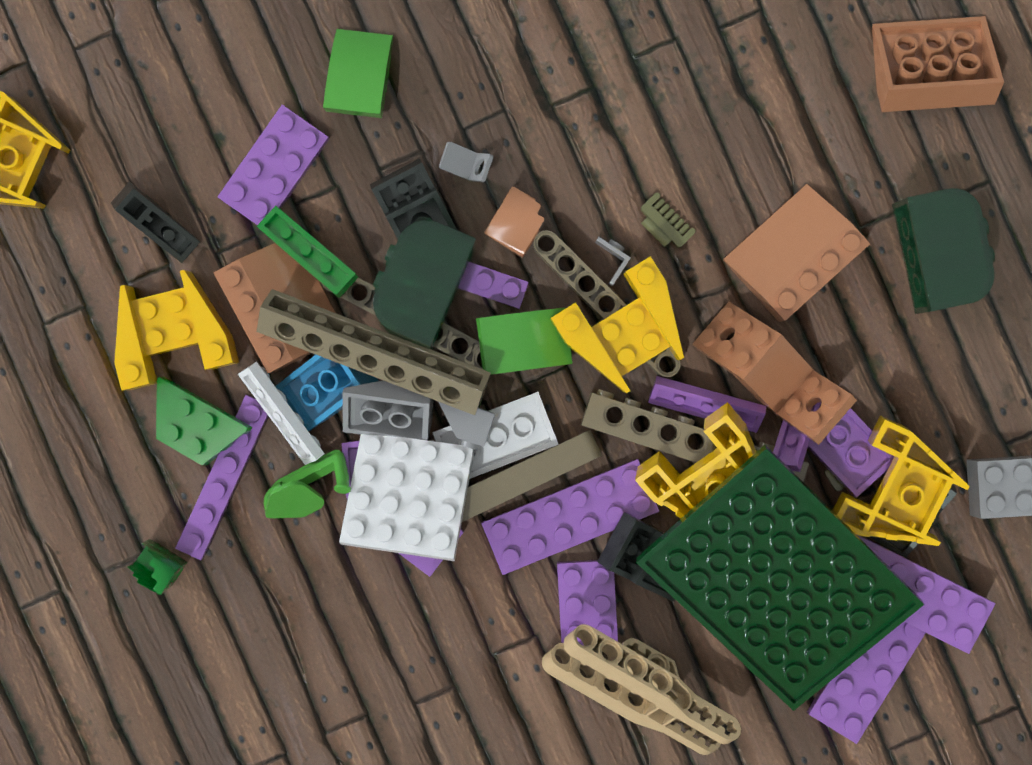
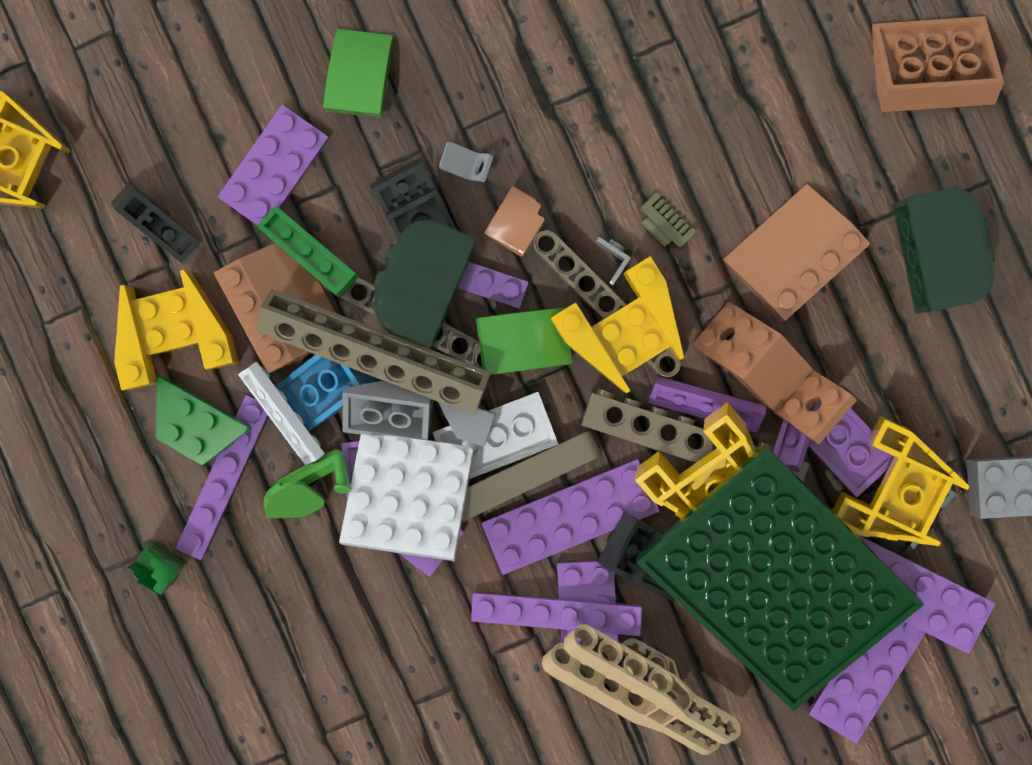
(556, 613): none -> medium lavender plate

